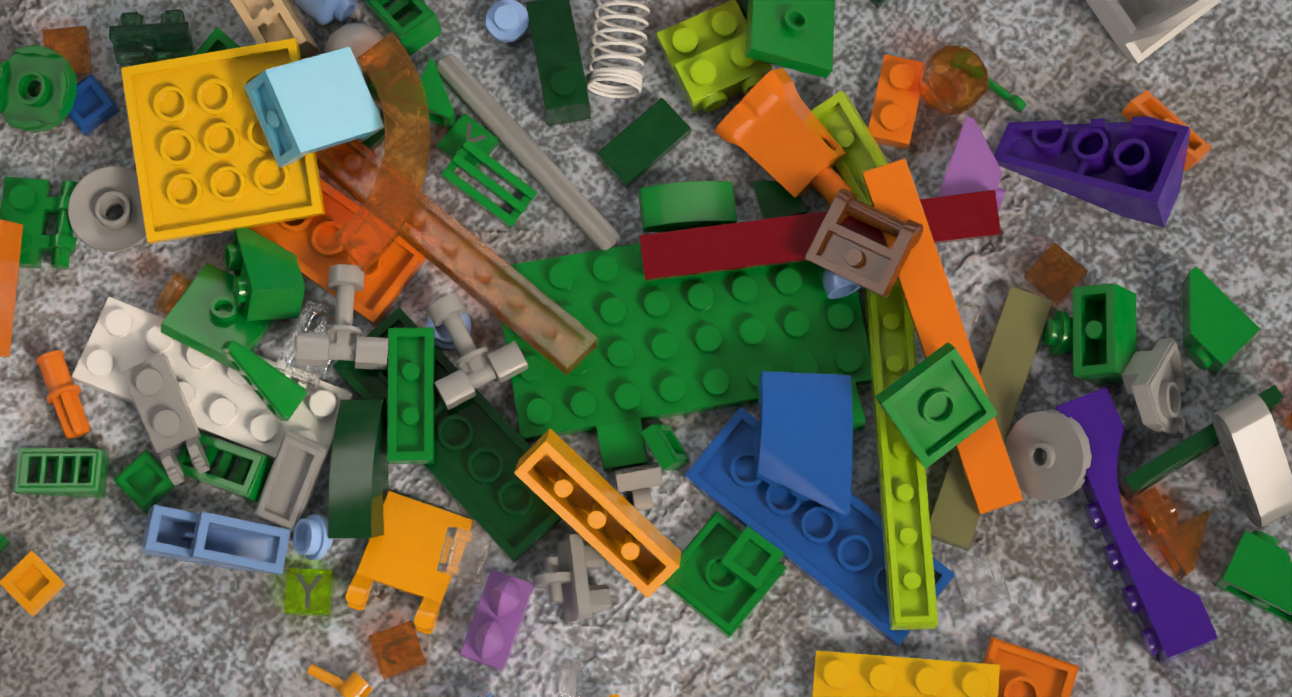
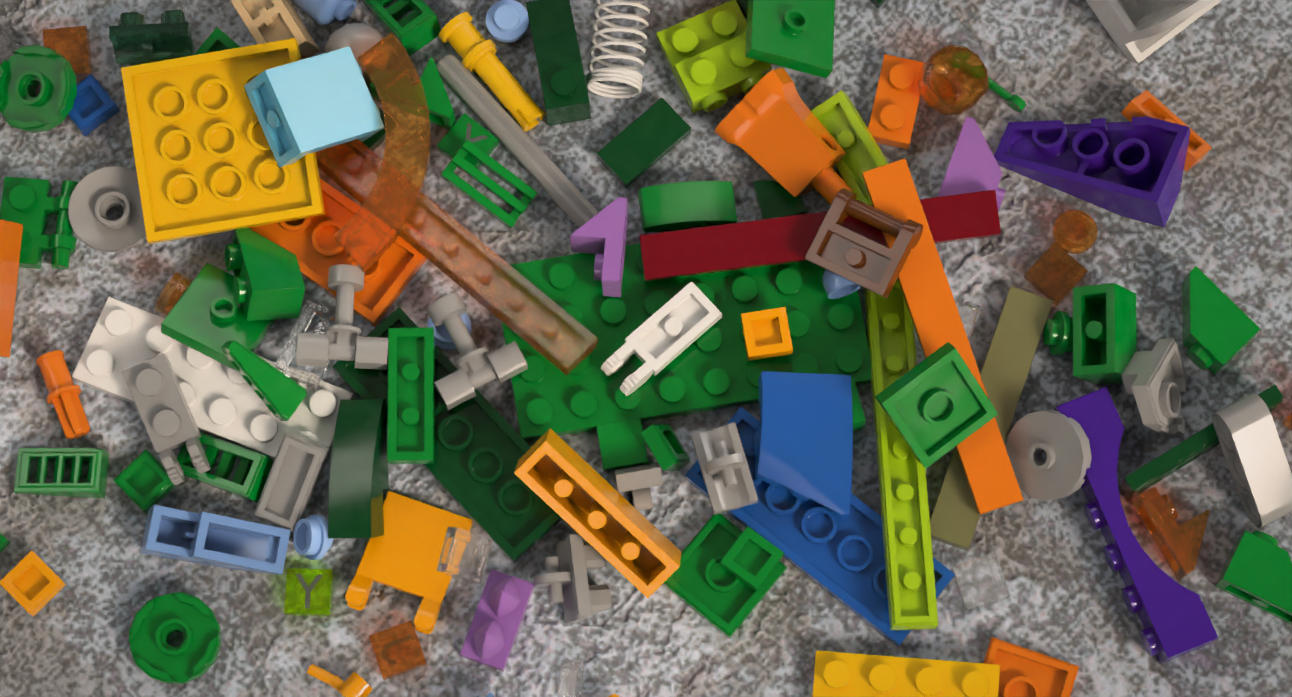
(158, 621): none -> green plate
(480, 57): none -> yellow pin
(606, 238): none -> medium lavender slope
(664, 336): none -> white hinge
(724, 468): none -> light grey hips
(766, 333): none -> light orange plate
(1075, 231): none -> clear orange plate

